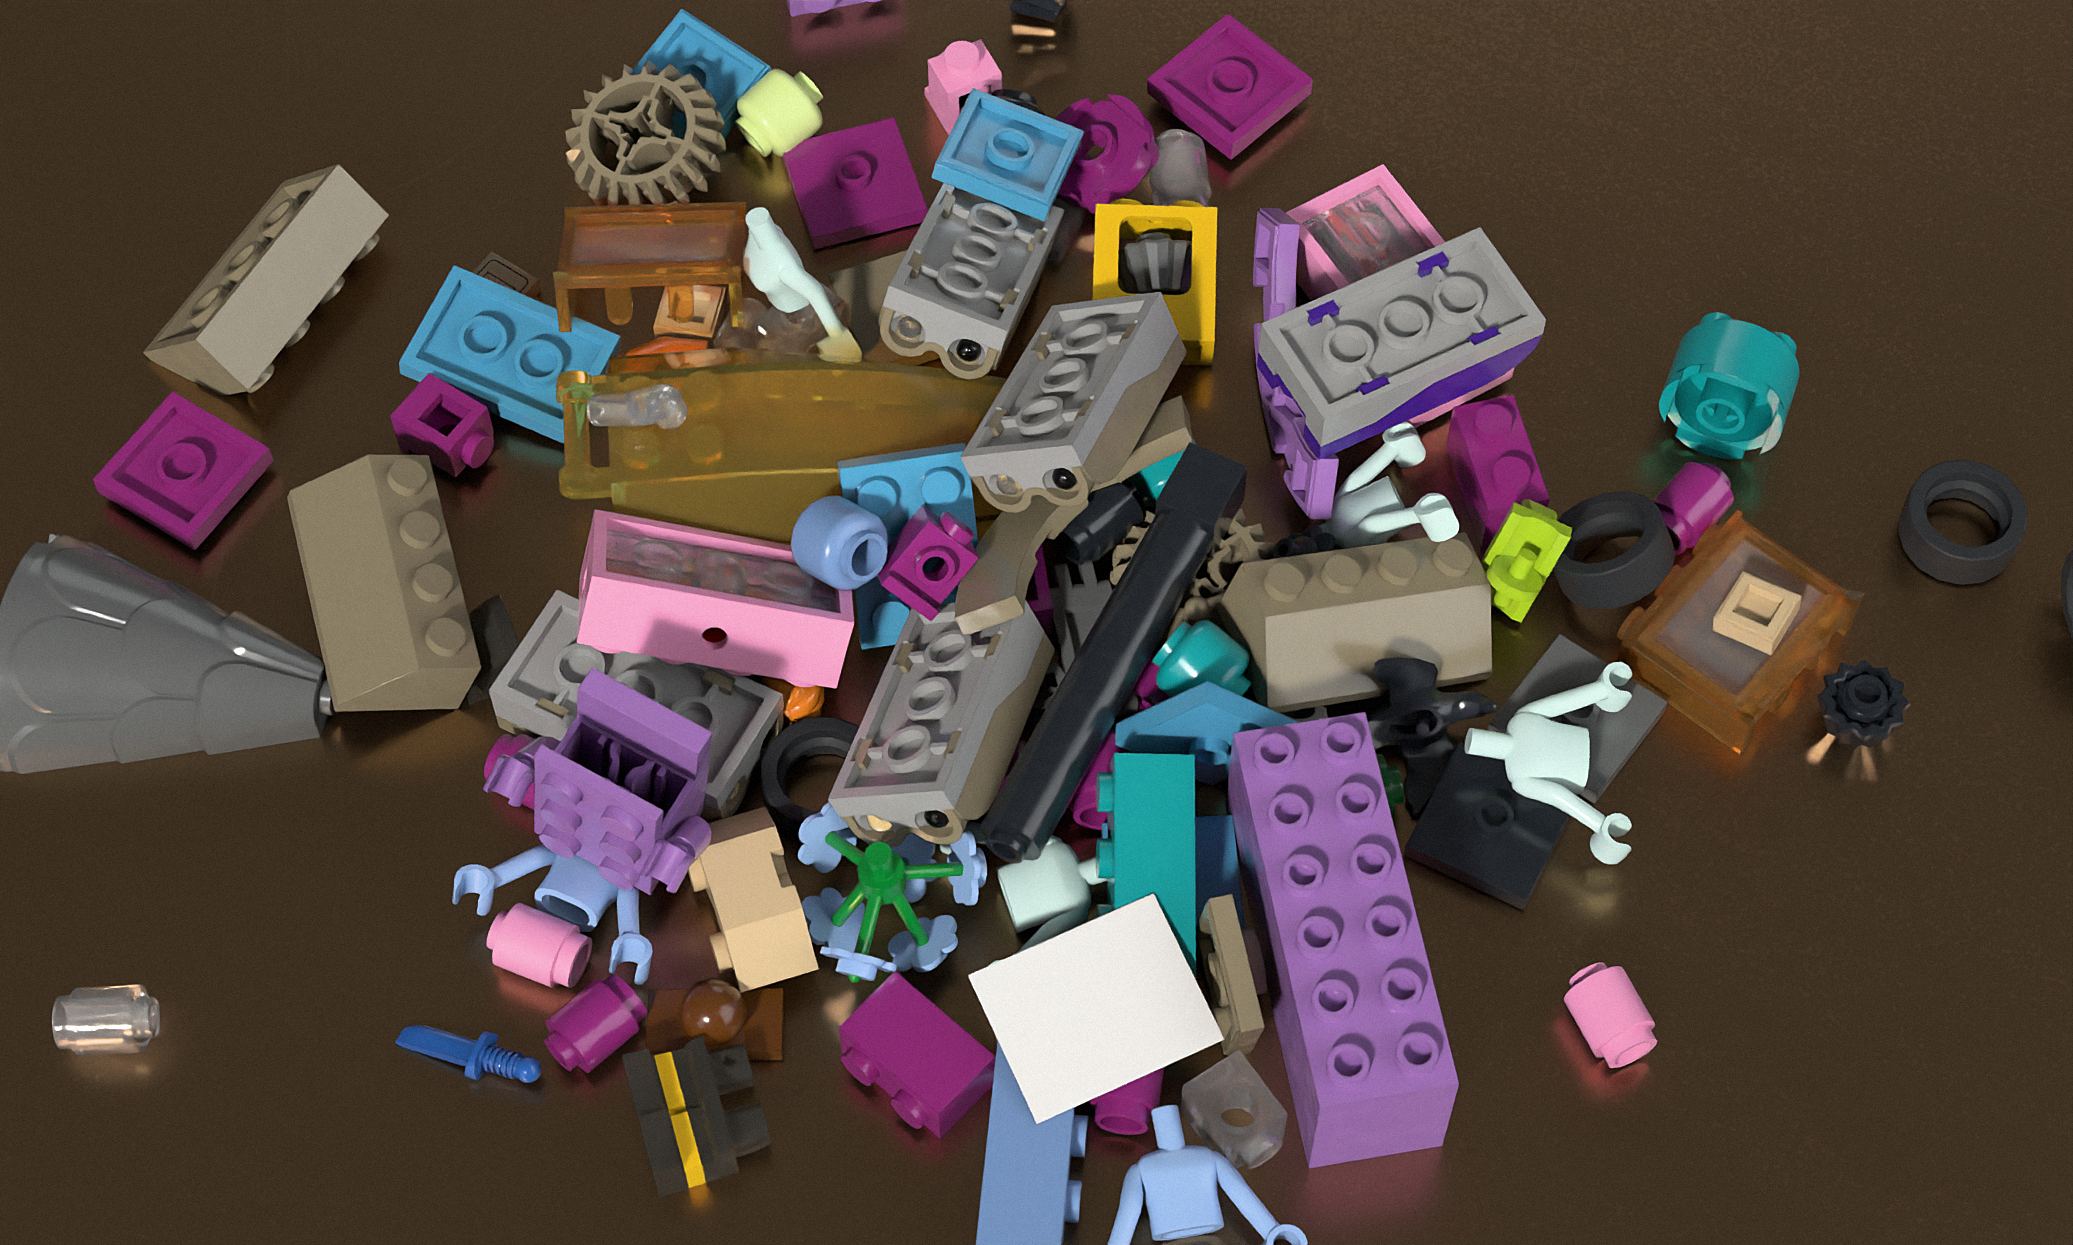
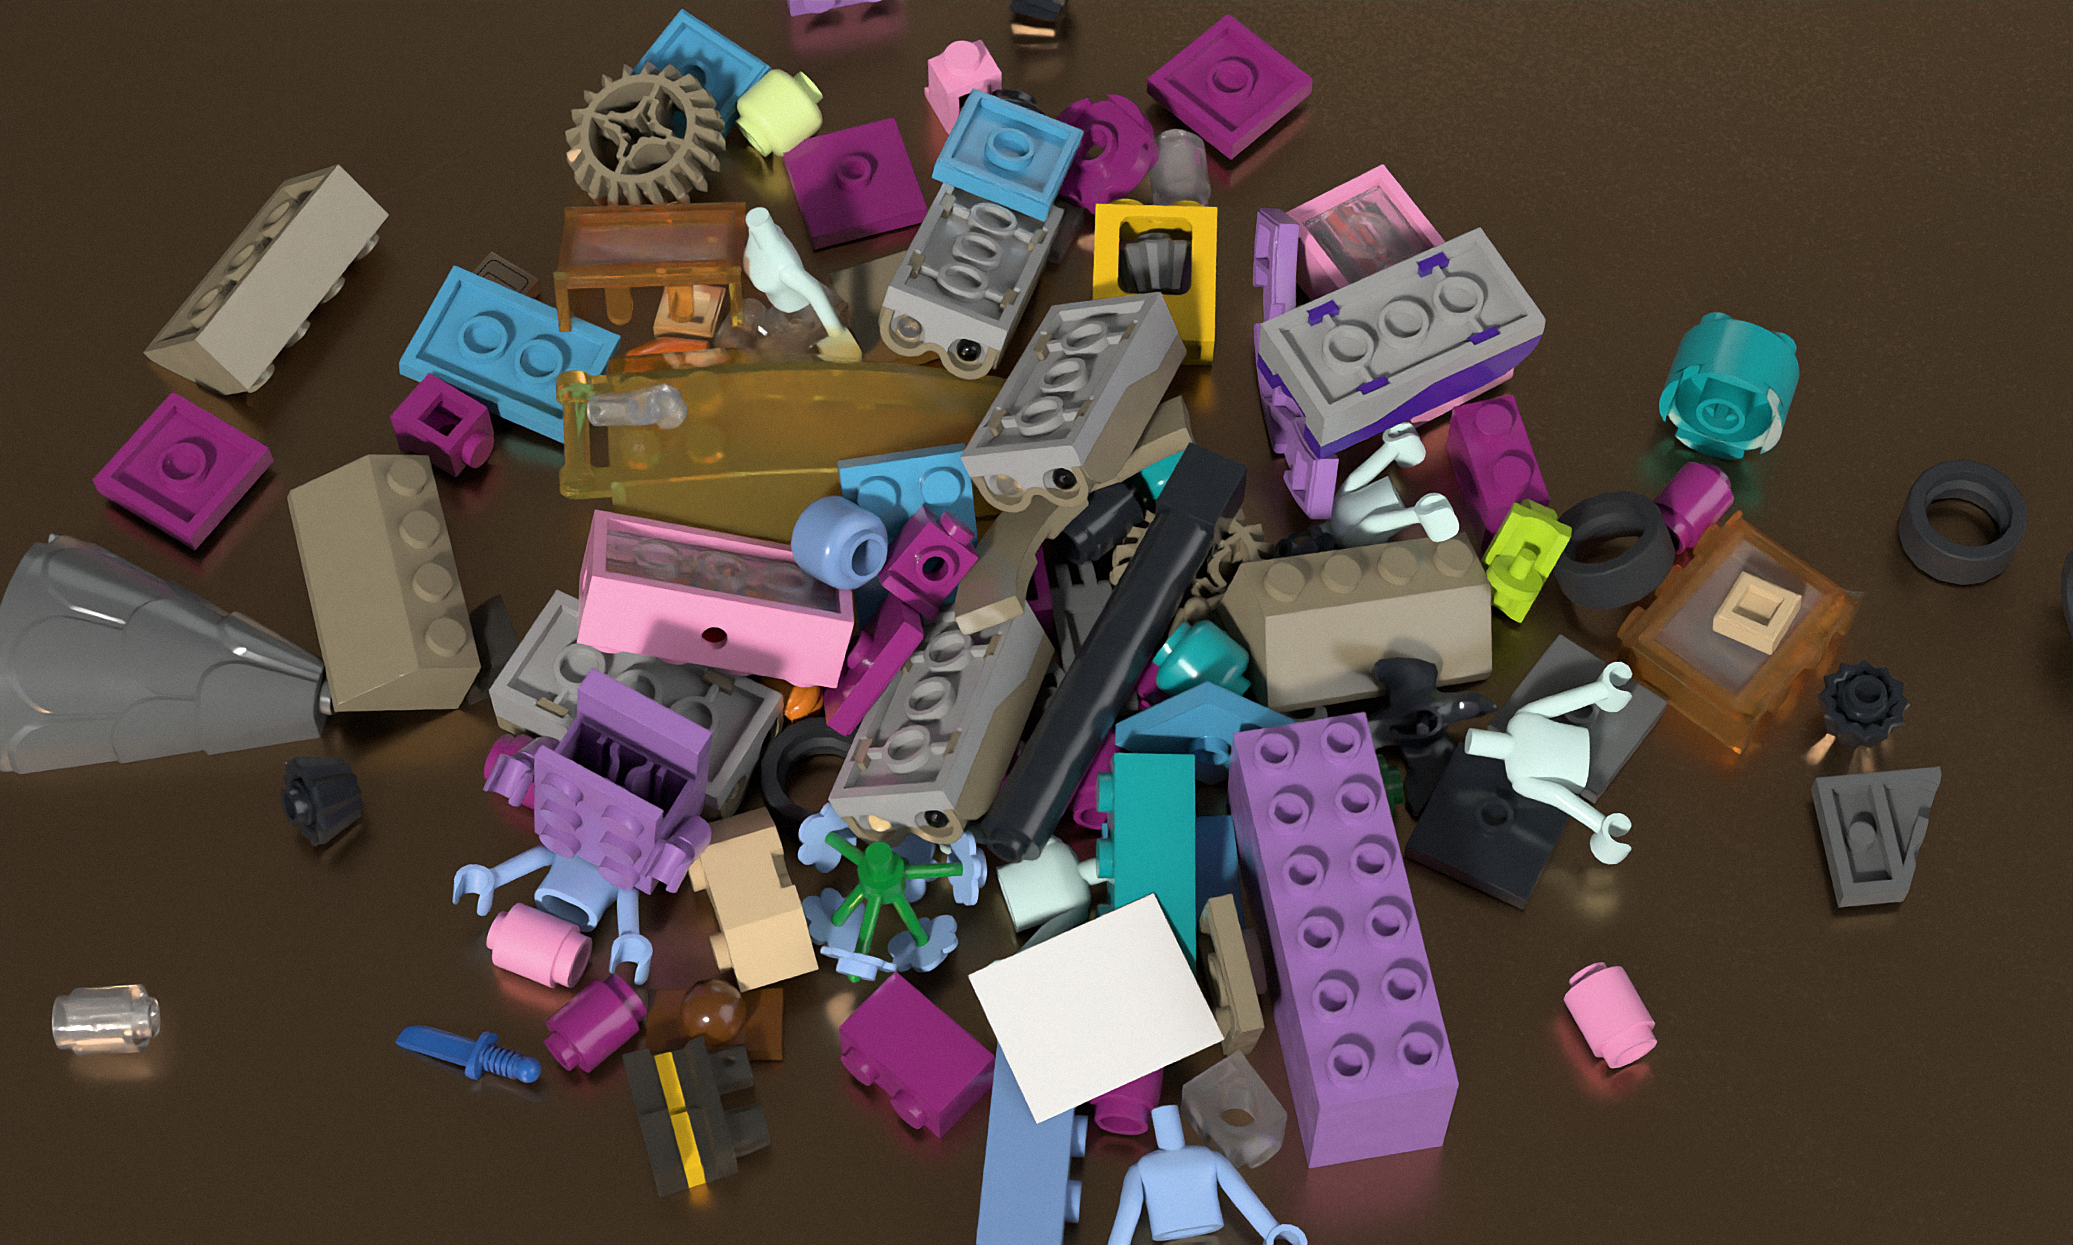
(320, 797): none -> black piece
(872, 662): none -> magenta plate
(1874, 831): none -> dark grey wing

